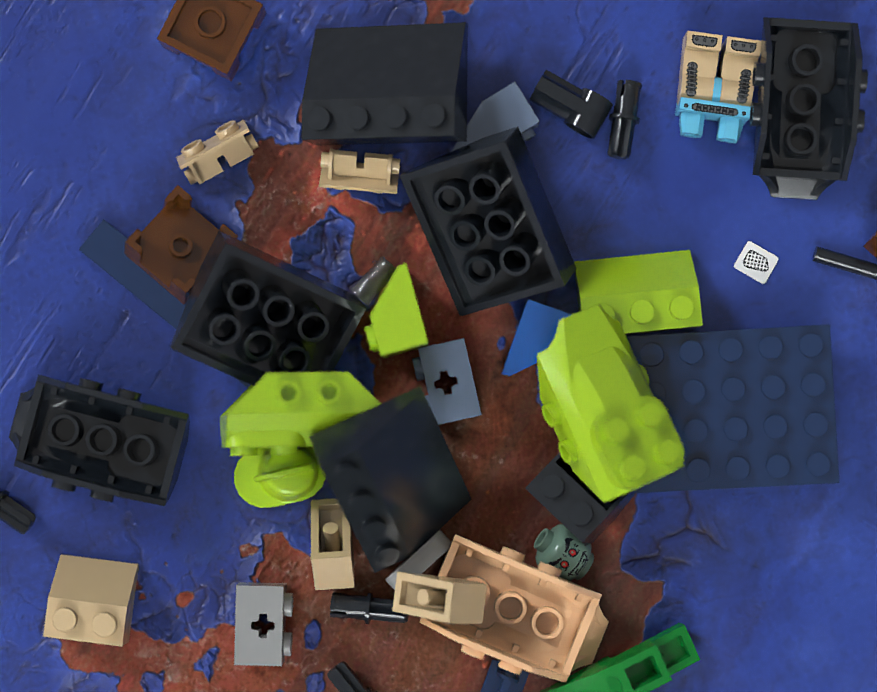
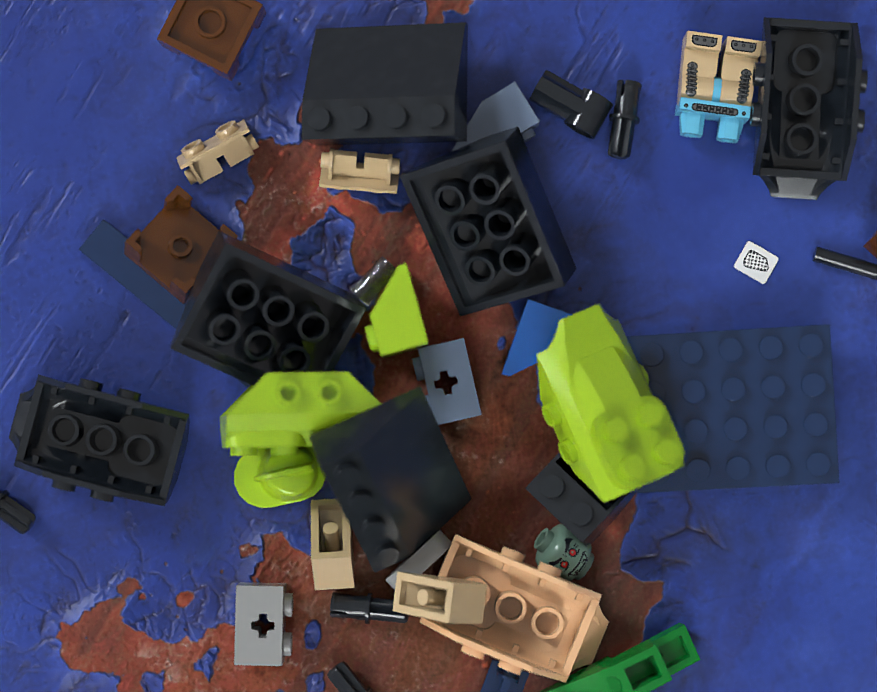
(91, 600): tan slope -> none
(642, 290): lime slope -> none

